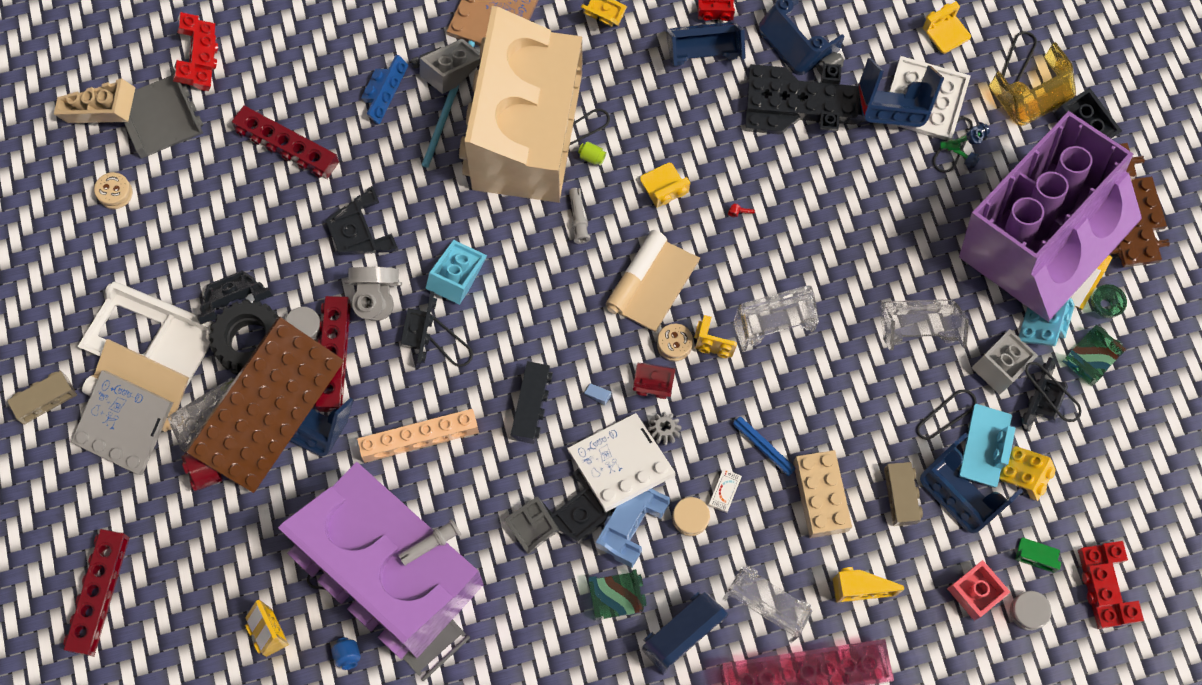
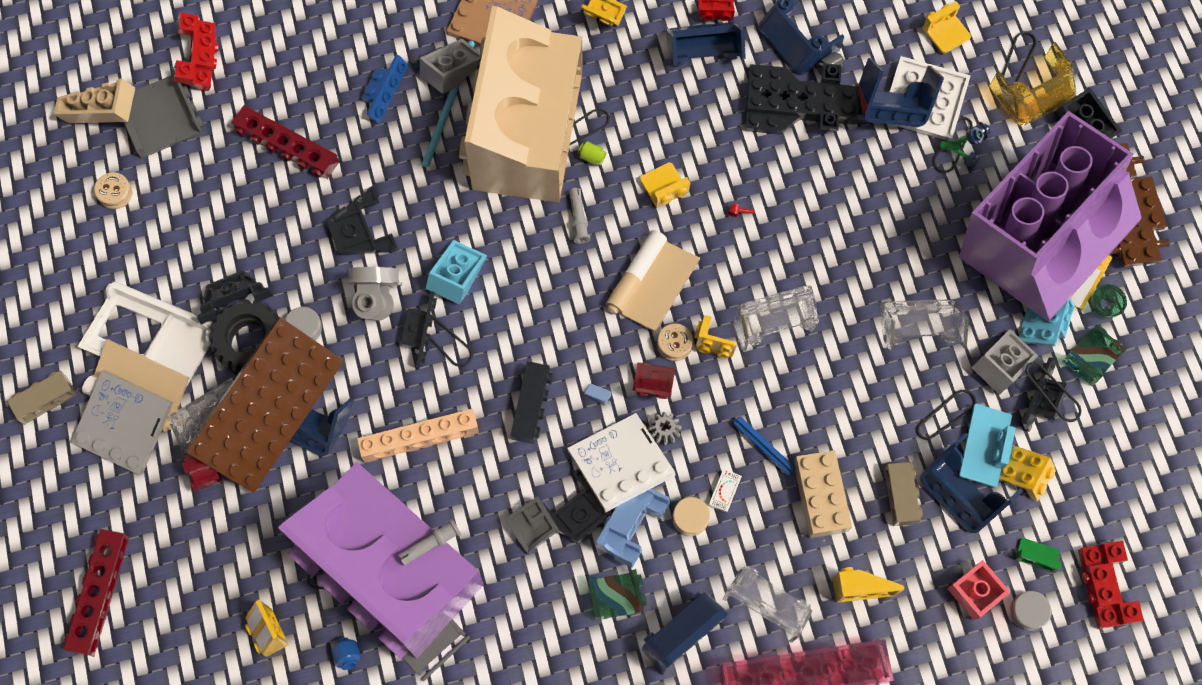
(335, 306): dark red brick -> none

